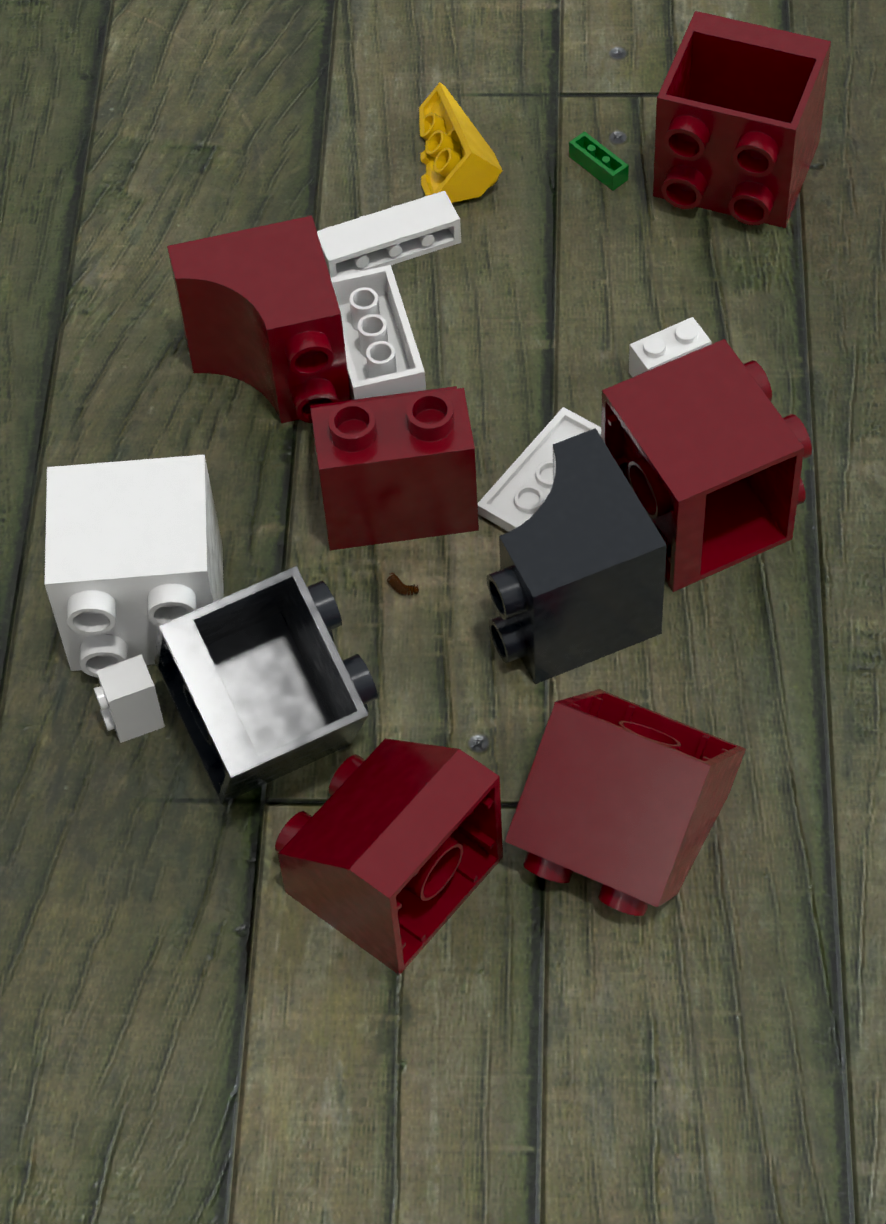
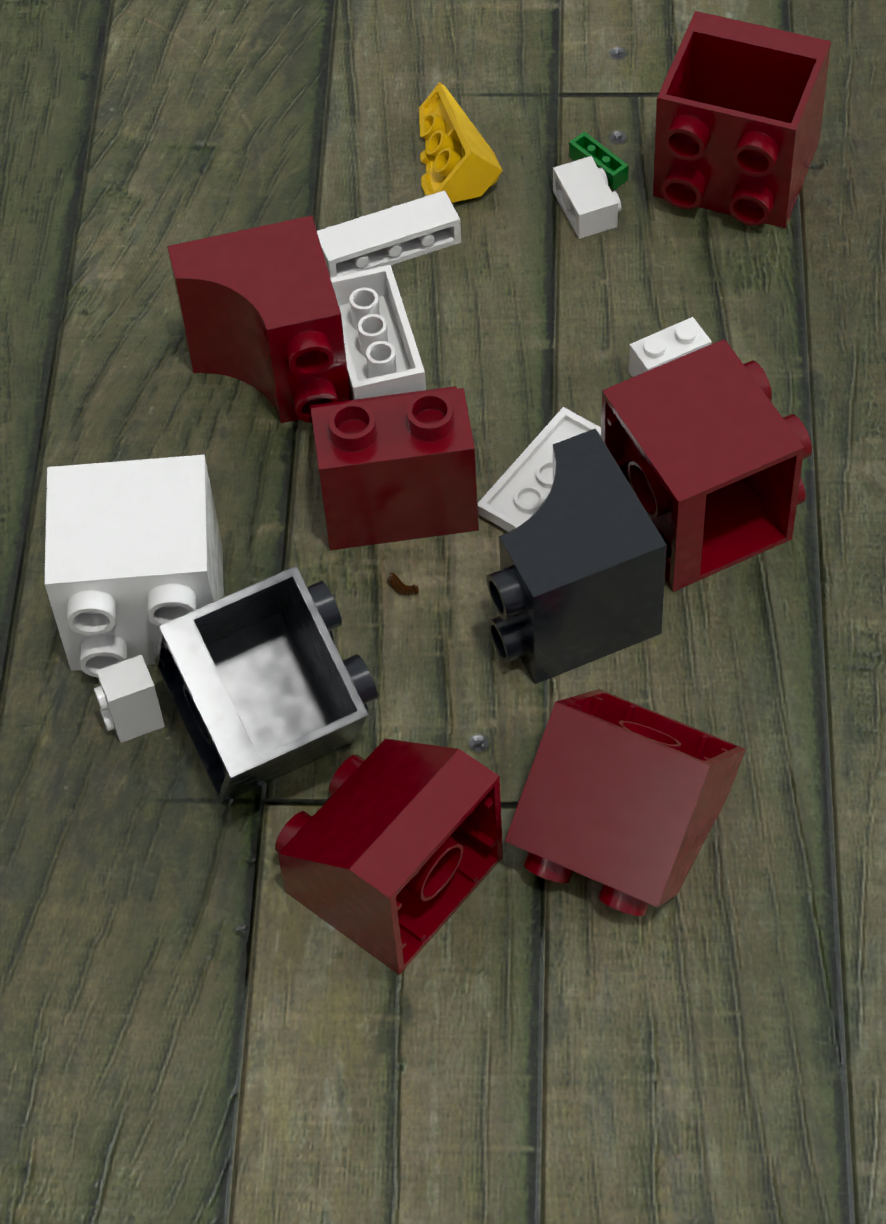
(586, 197): none -> white brick

